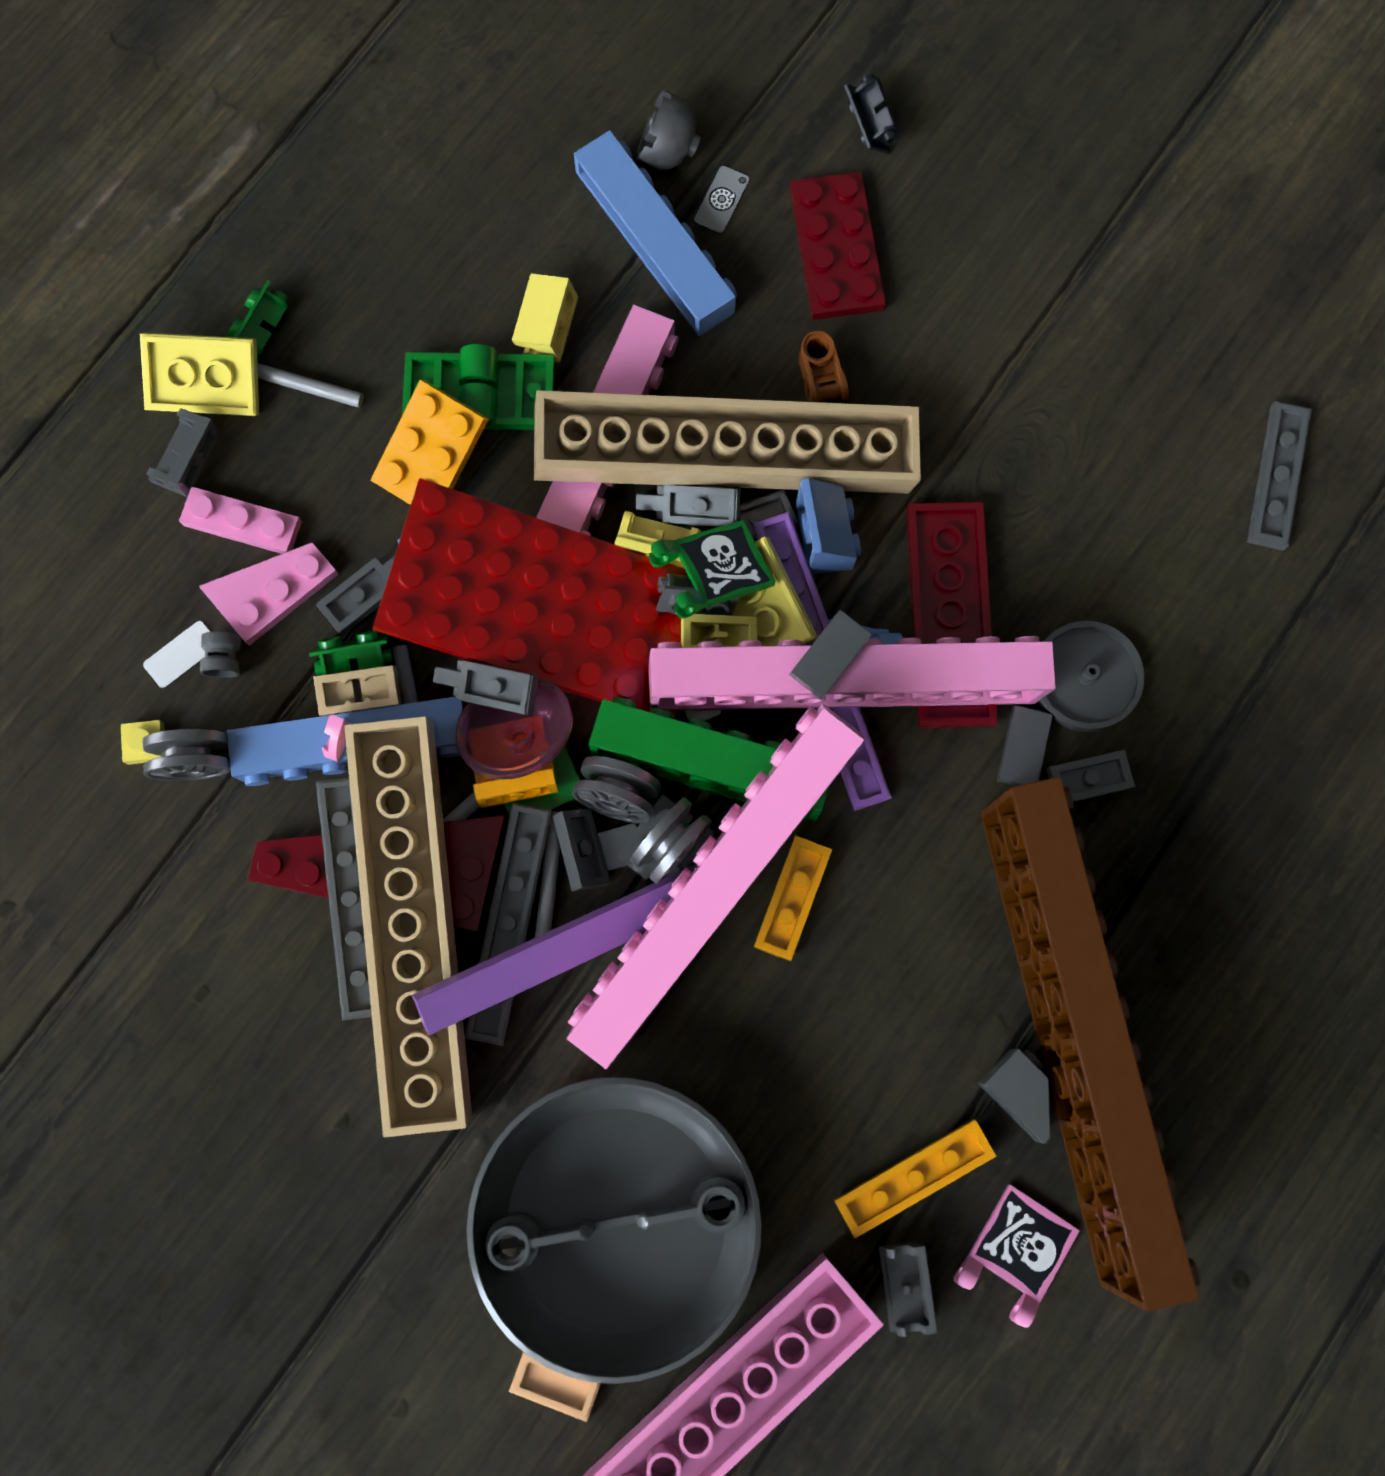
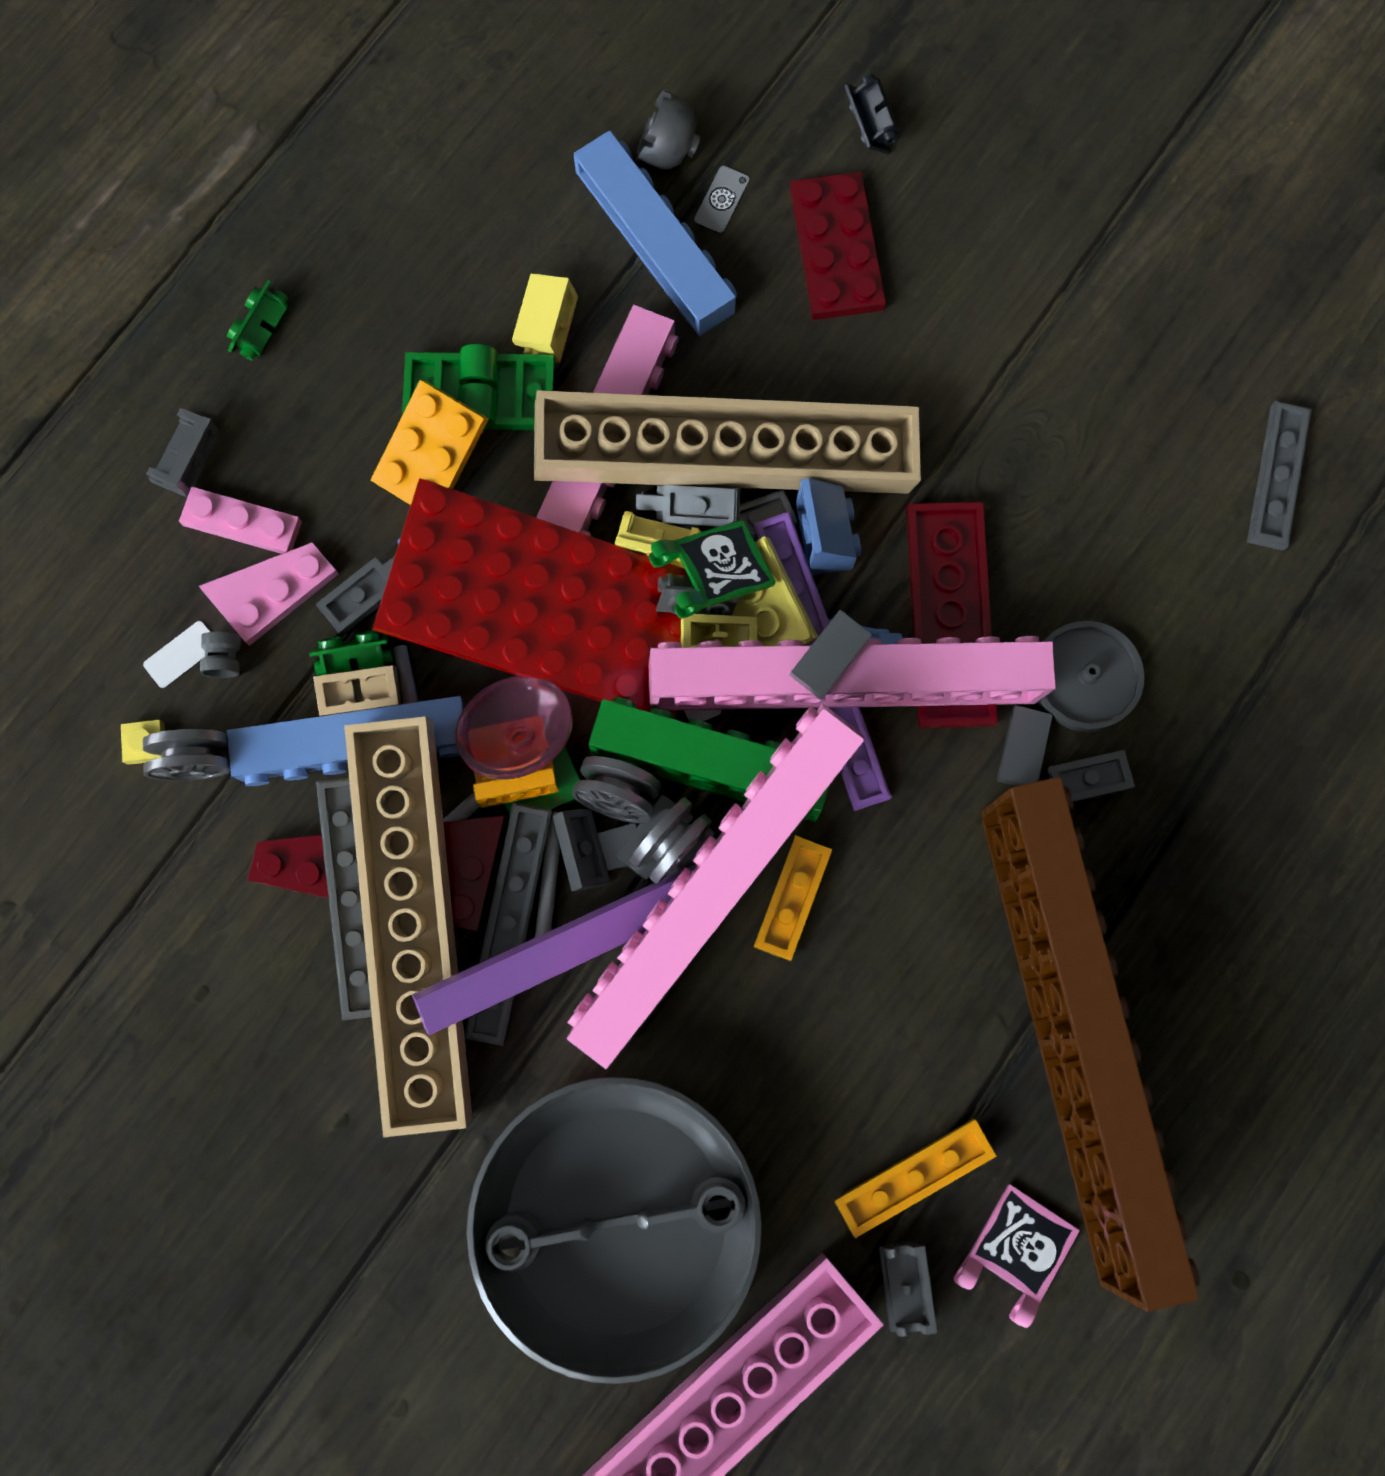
(200, 373): light yellow tile -> none
(310, 385): light grey bar -> none
(337, 739): bright pink tile -> none
(491, 685): dark grey hinge -> none
(554, 1389): light nougat tile -> none
(824, 376): dark orange piece -> none
(1021, 1091): dark grey slope -> none

